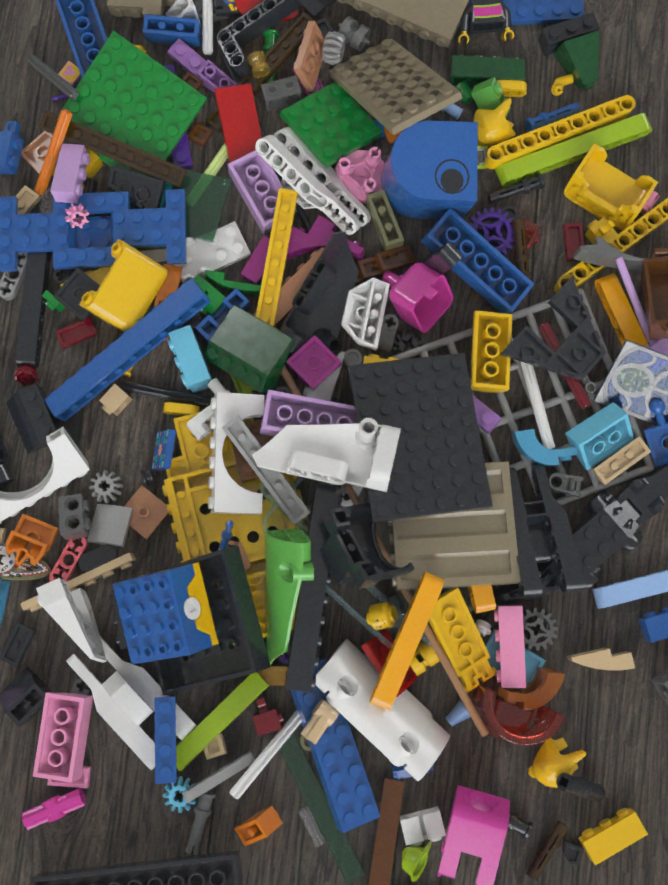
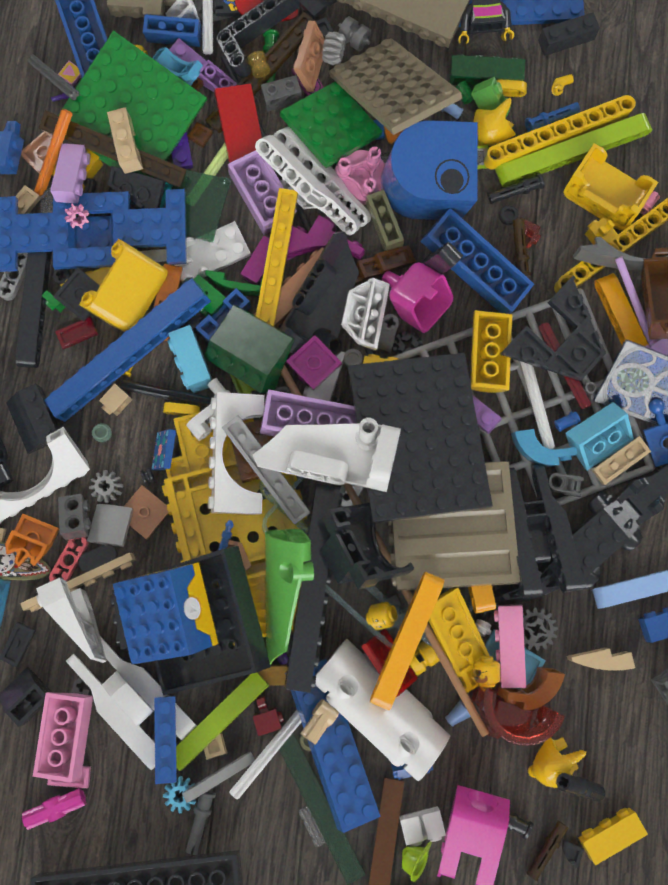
(26, 375): dark red plate -> none
(101, 432): none -> sand green plate
(124, 142): none -> tan arch
(184, 70): none -> dark azure arch
(258, 826): orange slope -> none
(486, 228): dark purple gear -> none
(487, 672): none -> yellow head
(567, 421): none -> blue pin
(573, 239): dark red tile -> none
(580, 59): dark green slope -> none

